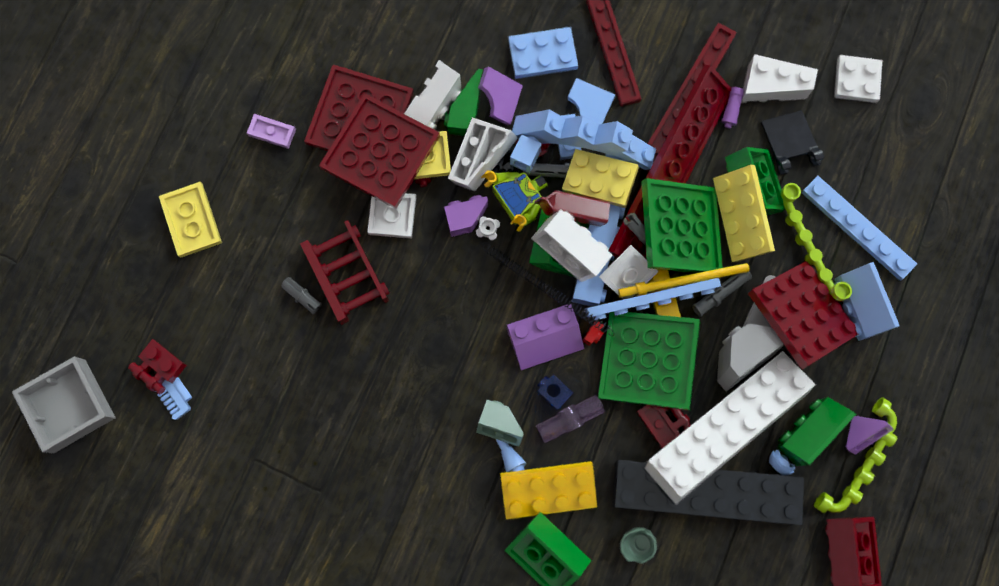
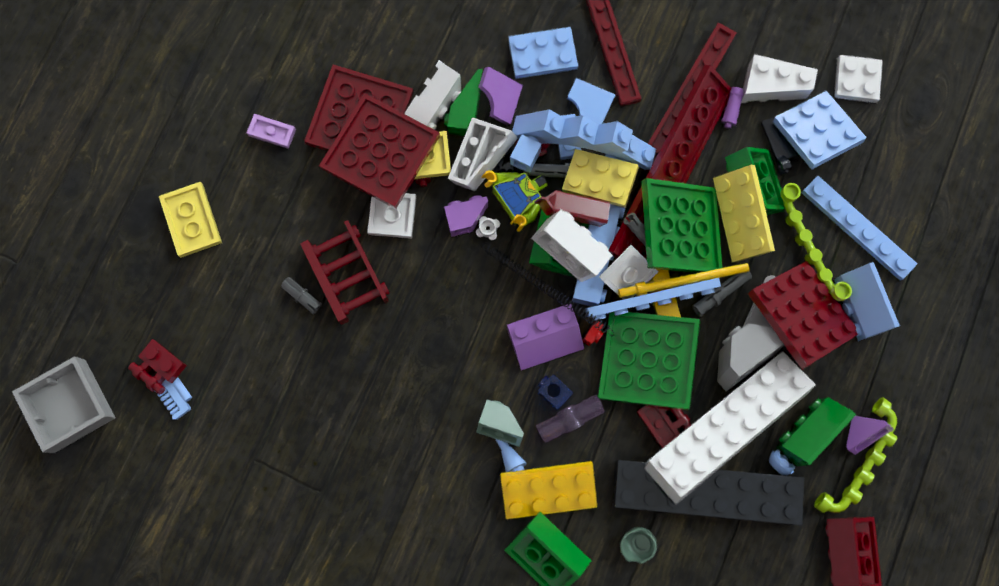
(819, 130): none -> light blue plate

